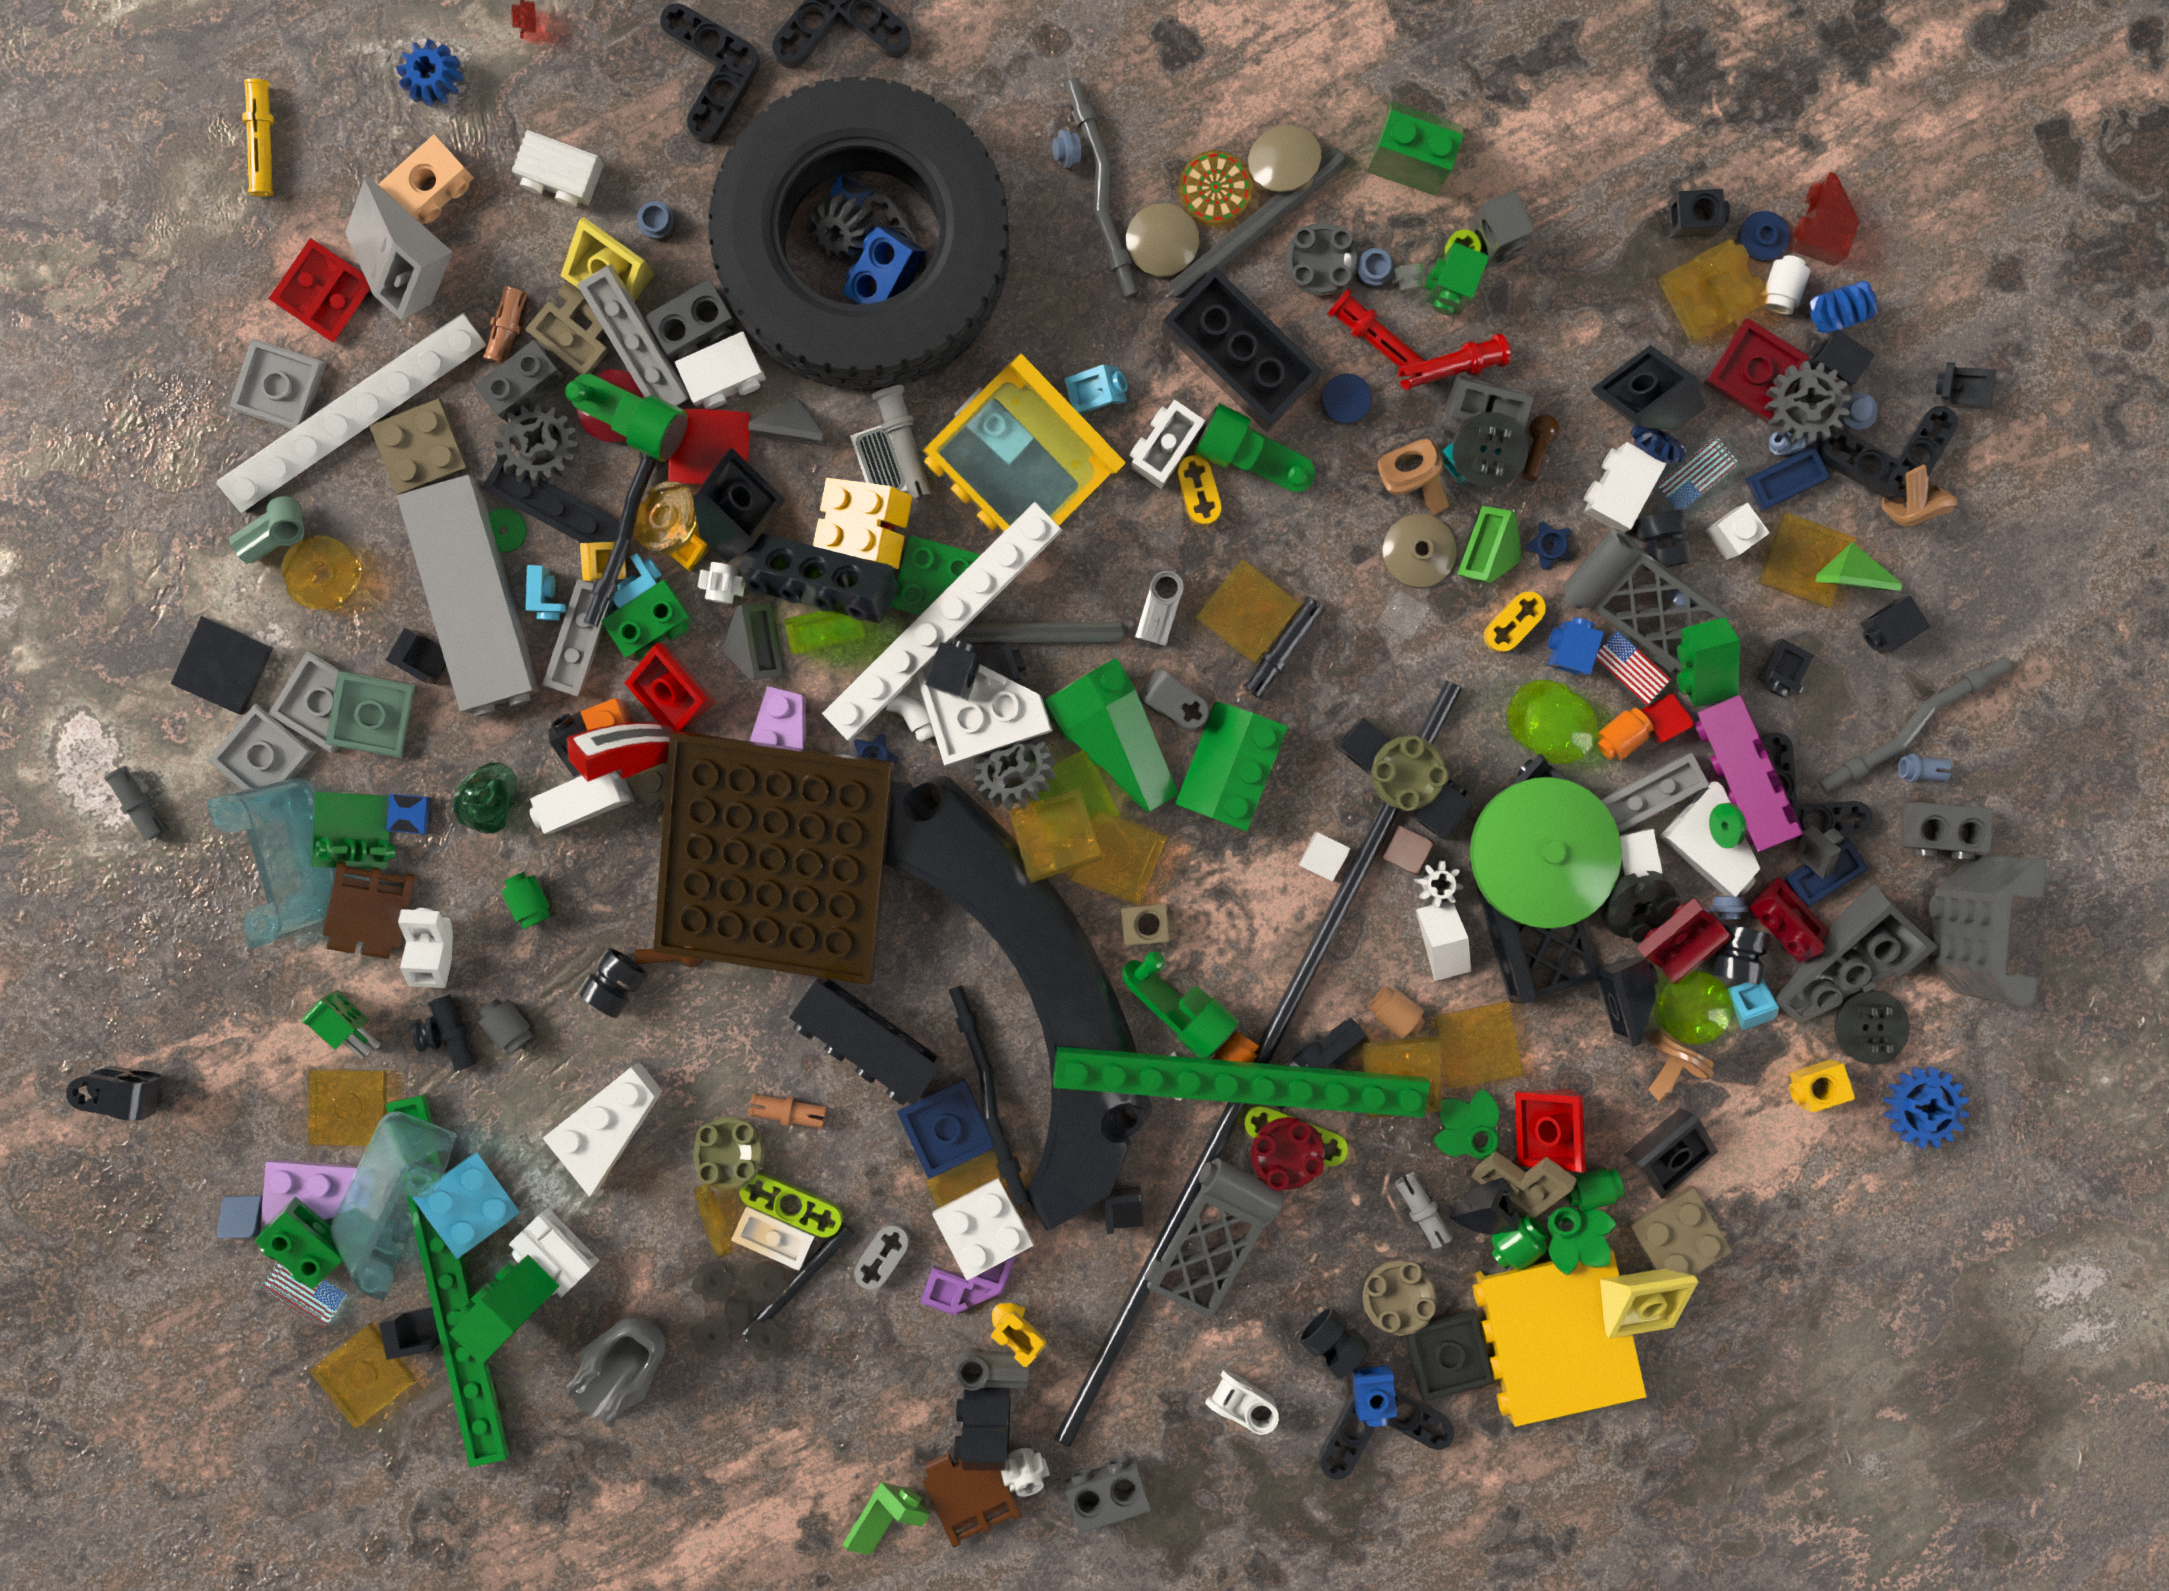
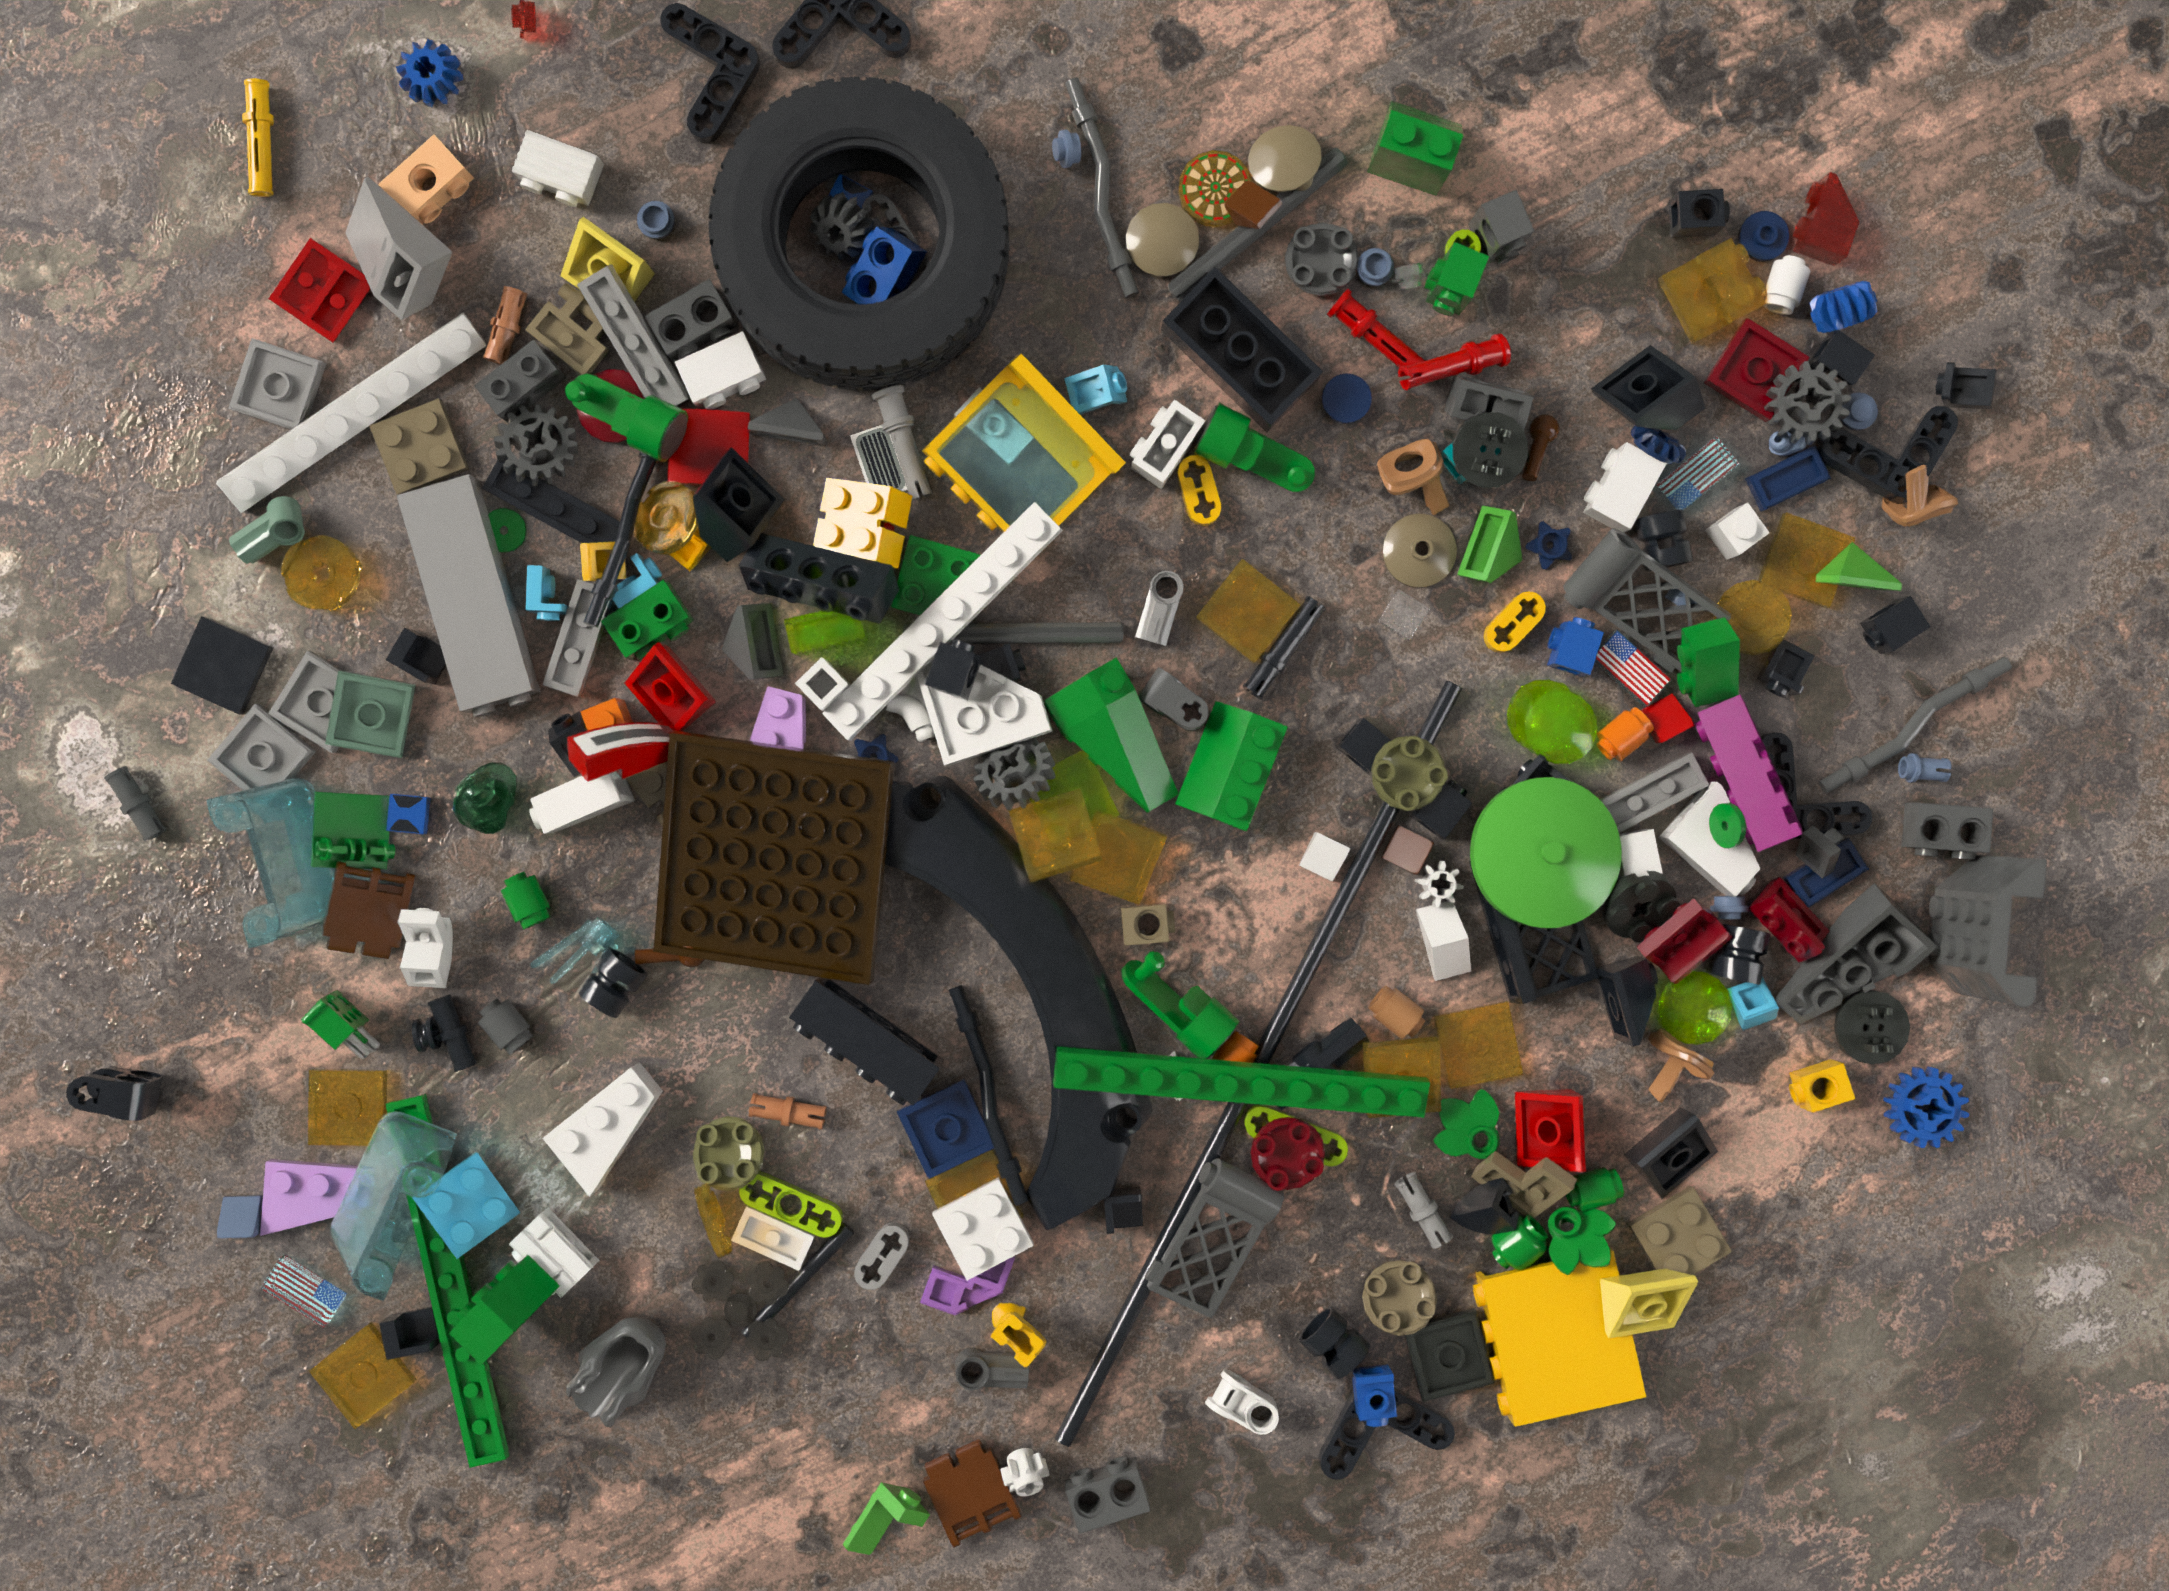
(300, 1243): green brick -> none
(597, 937): none -> clear light blue plant
(721, 583): white gear -> none
(822, 684): none -> white brick
(984, 1429): black brick -> none
(1252, 205): none -> reddish brown slope
(1758, 615): none -> clear yellow tile

